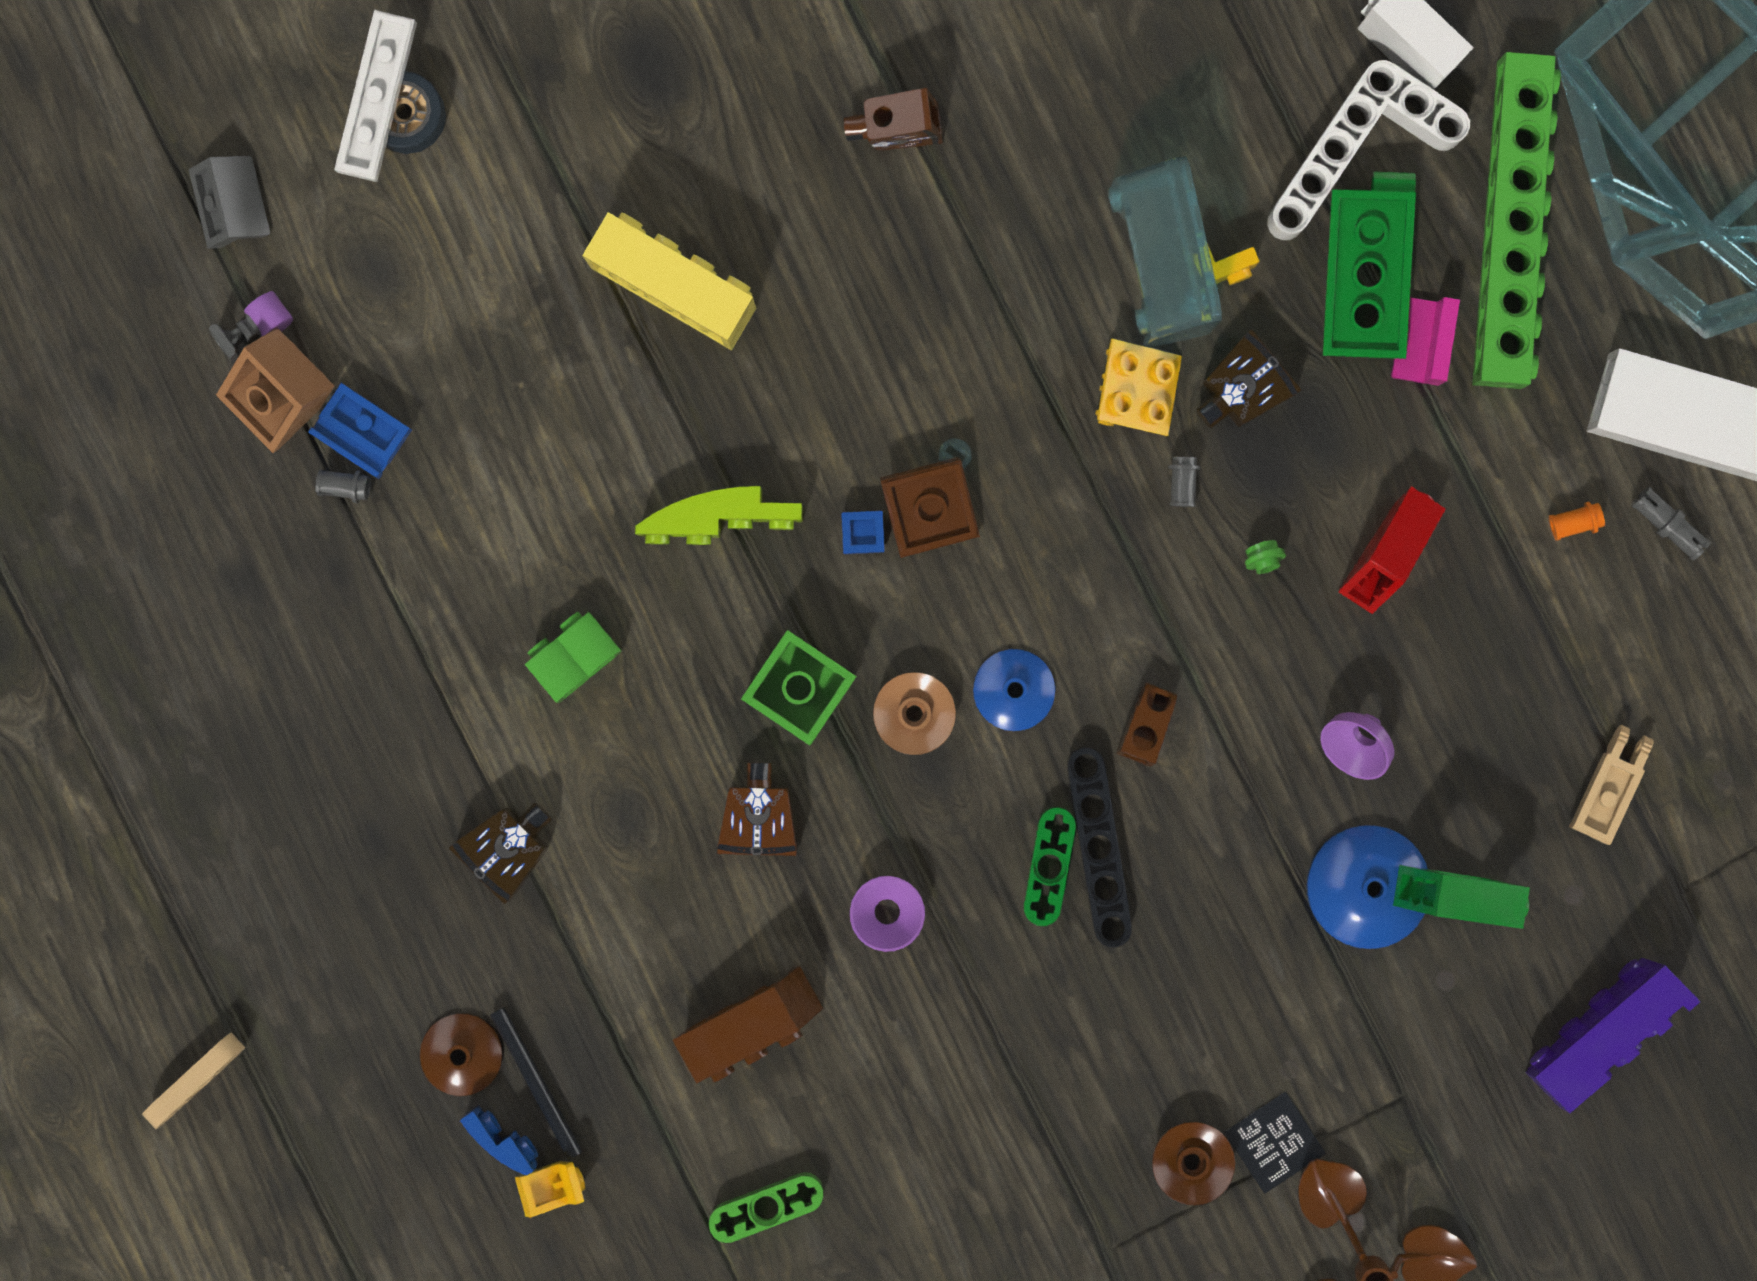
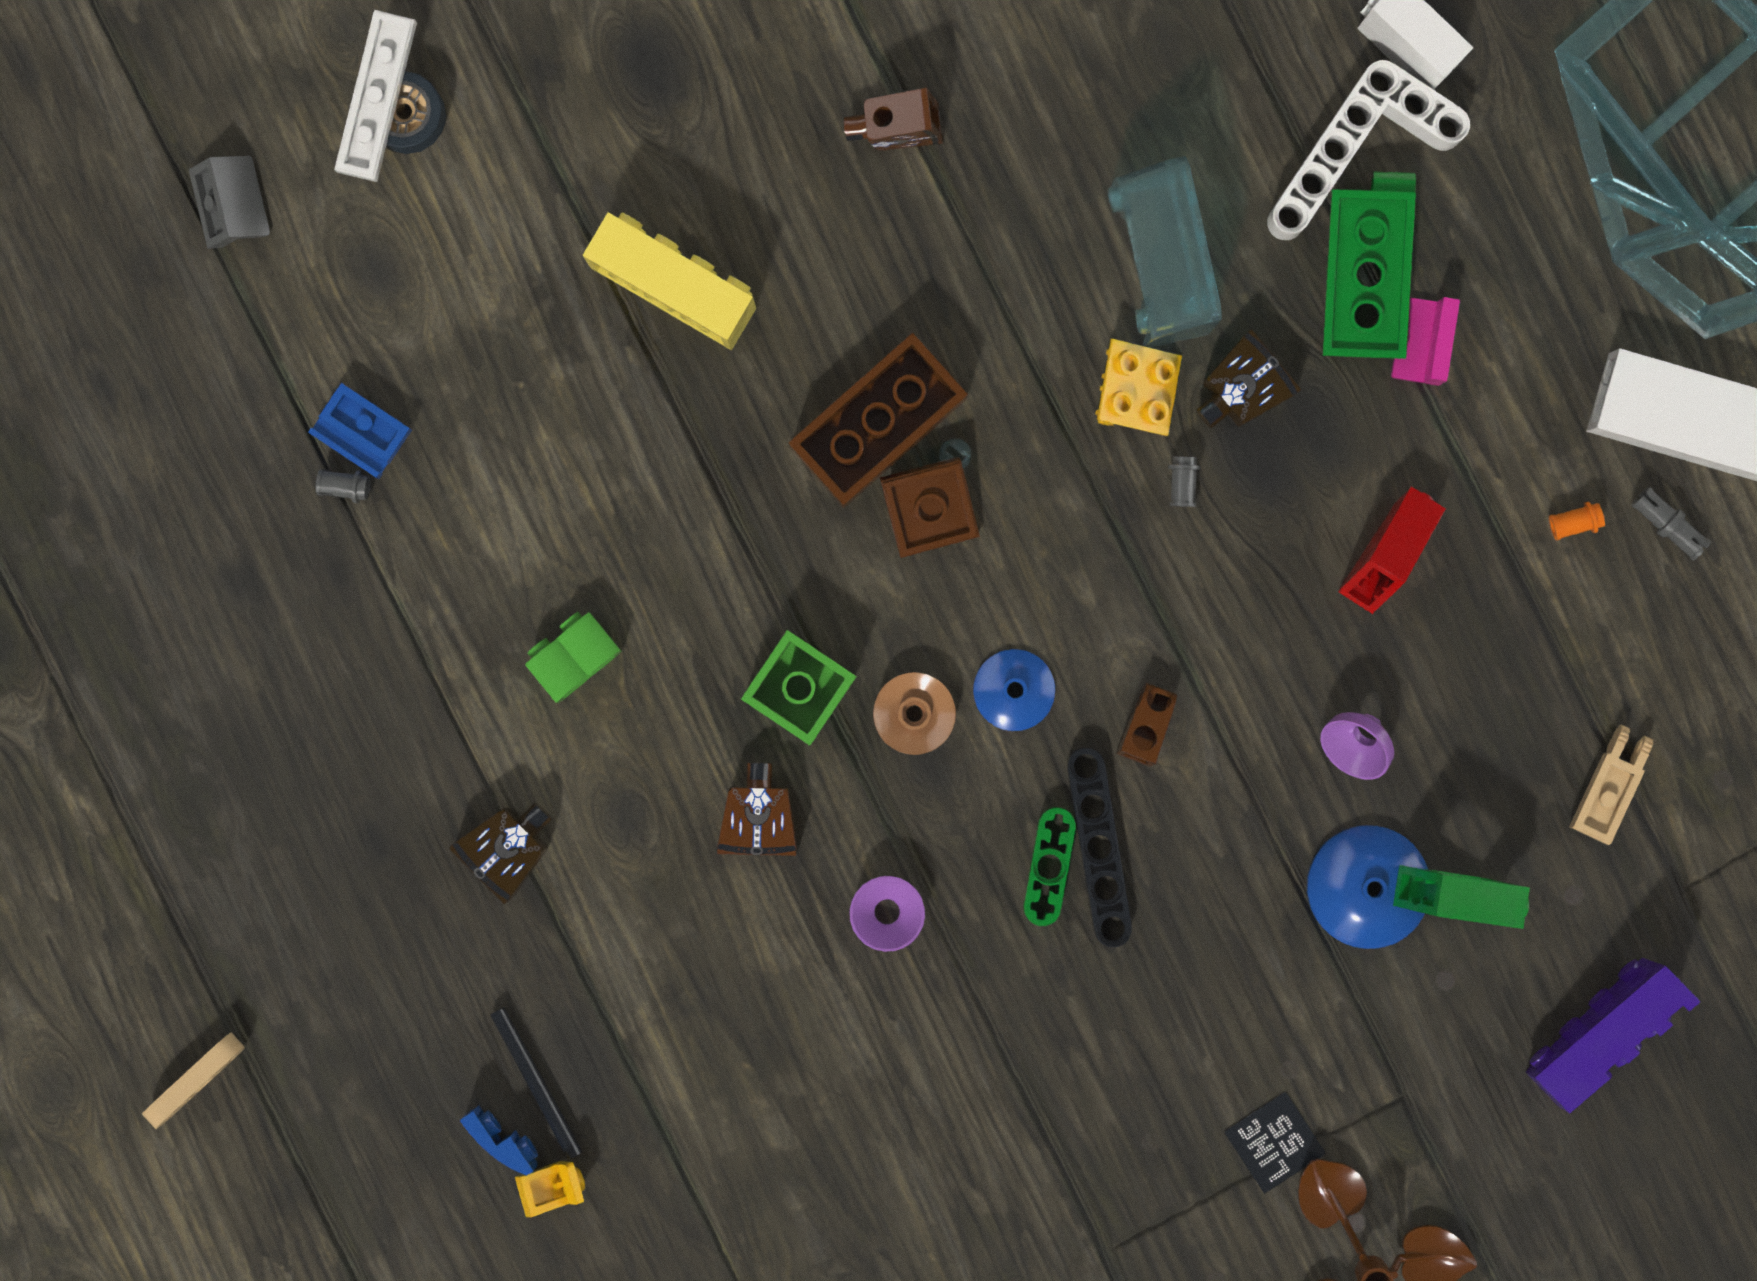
(261, 318): leg -> none
(274, 389): medium nougat slope -> none
(478, 1042): reddish brown dish -> none
(701, 516): lime slope -> none
(734, 1209): bright green beam -> none
(748, 1027): reddish brown wedge -> none
(863, 532): blue plate -> none
(878, 420): none -> reddish brown brick
(1202, 1182): reddish brown dish -> none
(1235, 267): yellow bracket -> none
(1264, 557): bright green plate -> none
(1540, 78): bright green brick -> none

